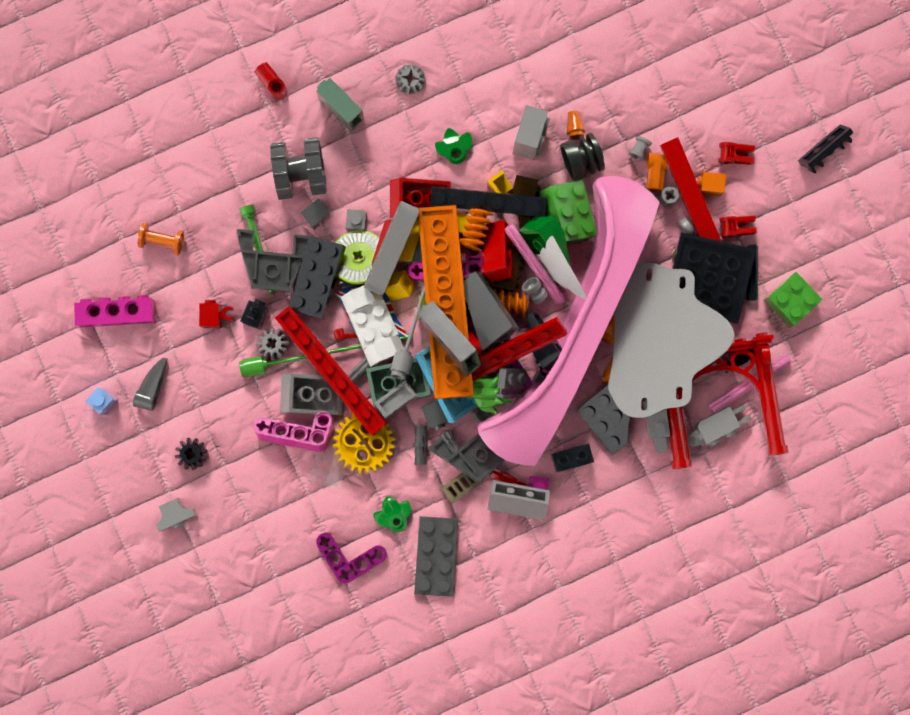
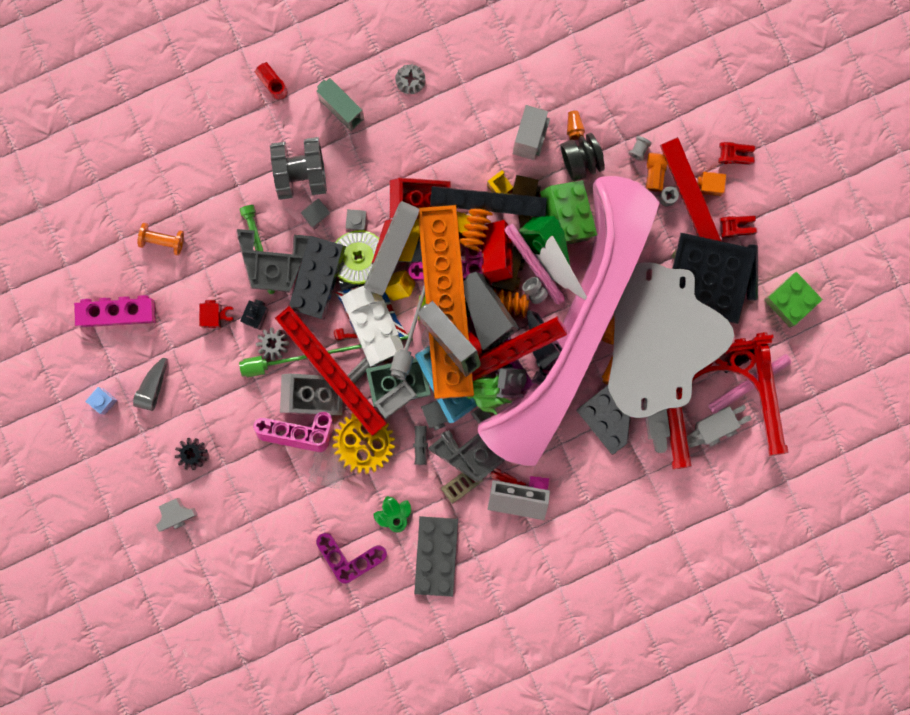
(454, 143): green plate -> none
(572, 458): black brick -> none
(685, 226): light grey tile -> none
(826, 147): black plate -> none

